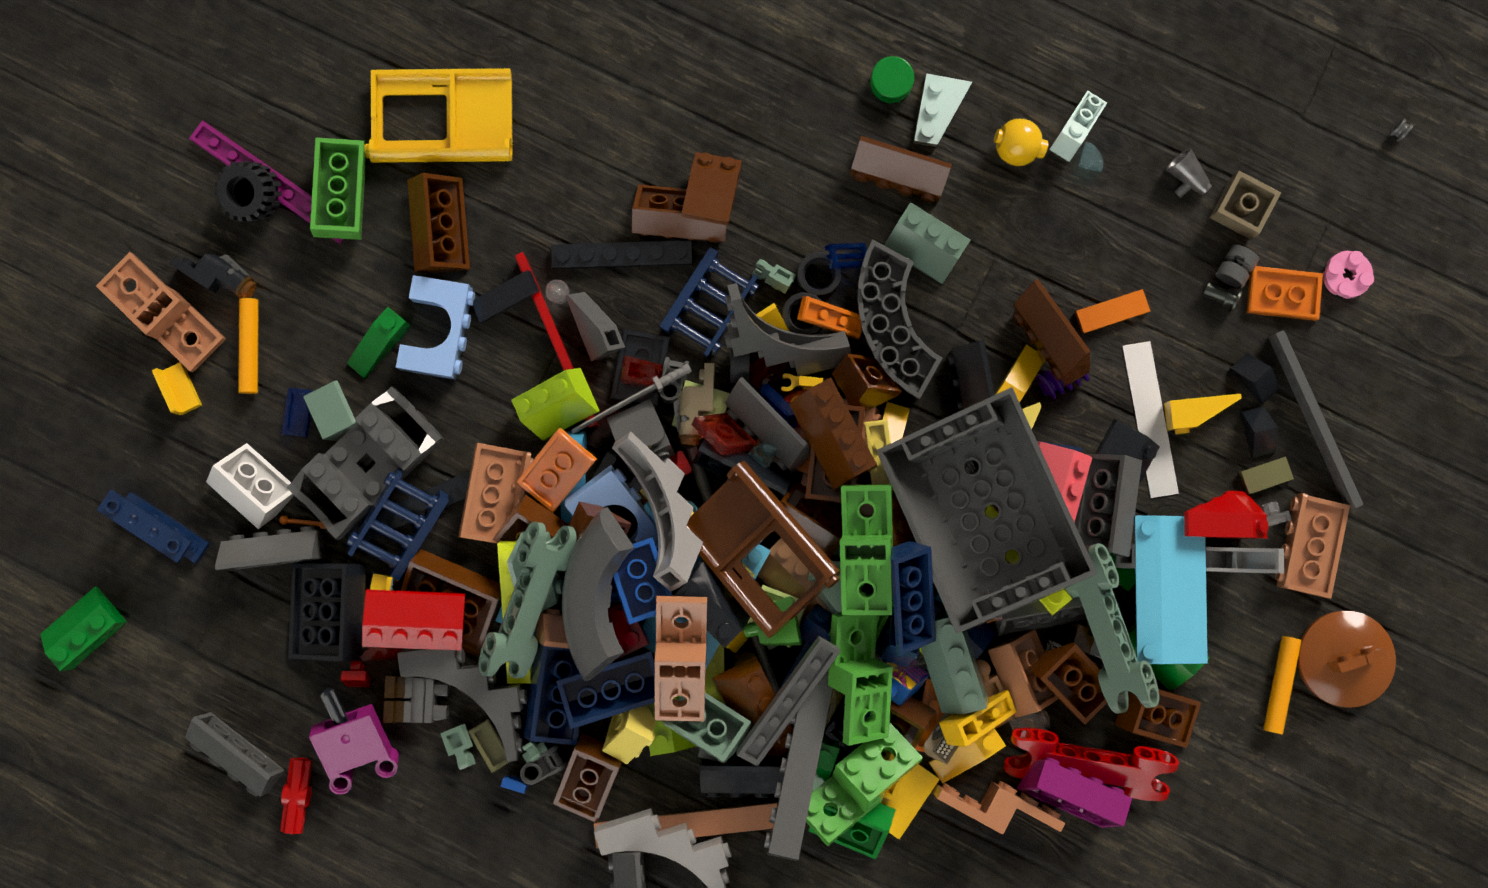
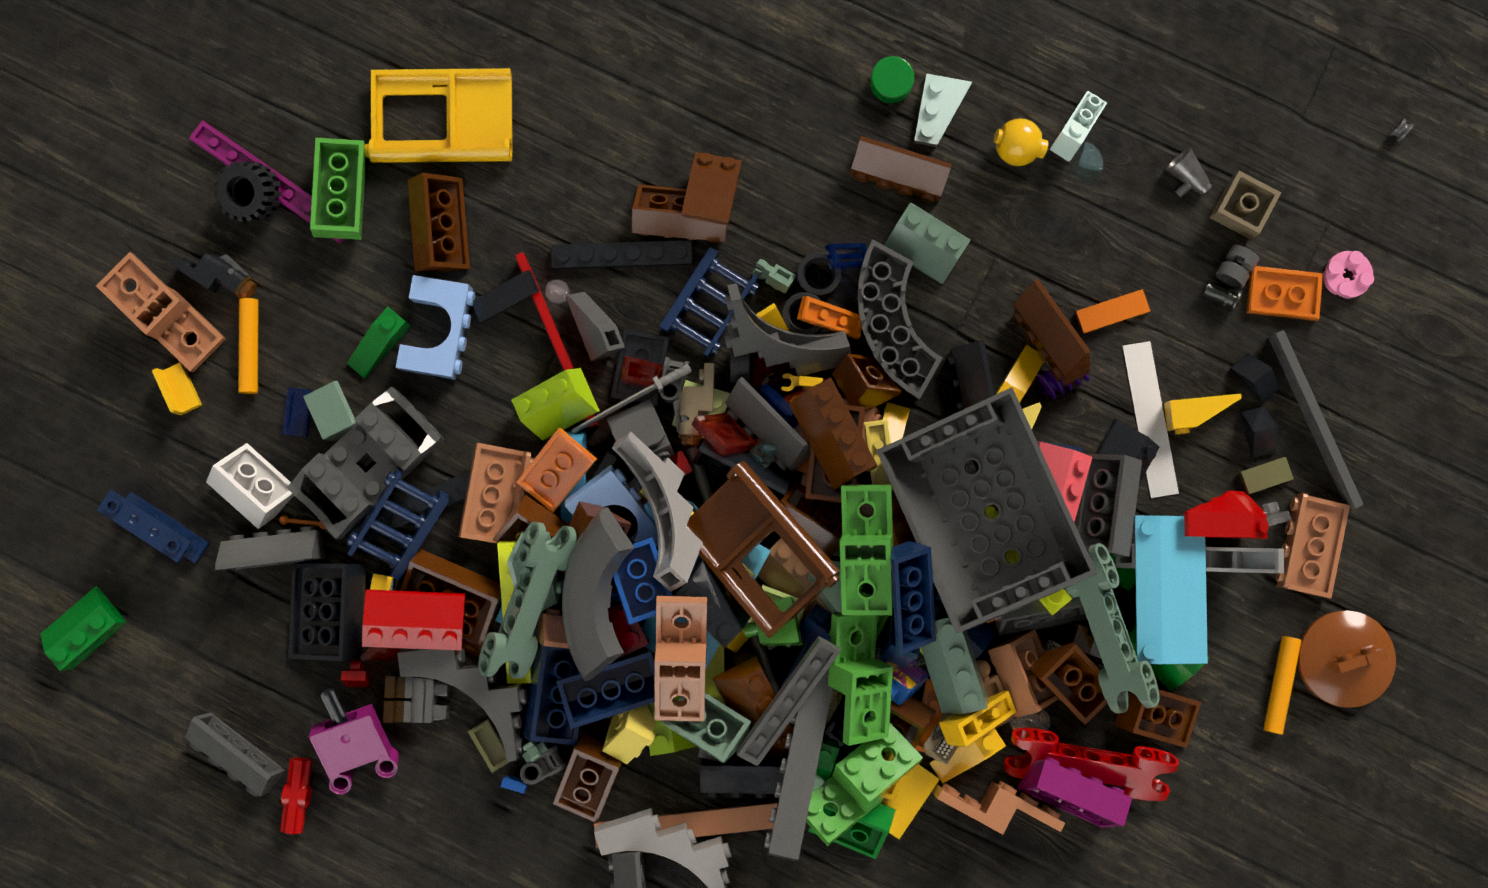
(457, 742): sand green plate -> none

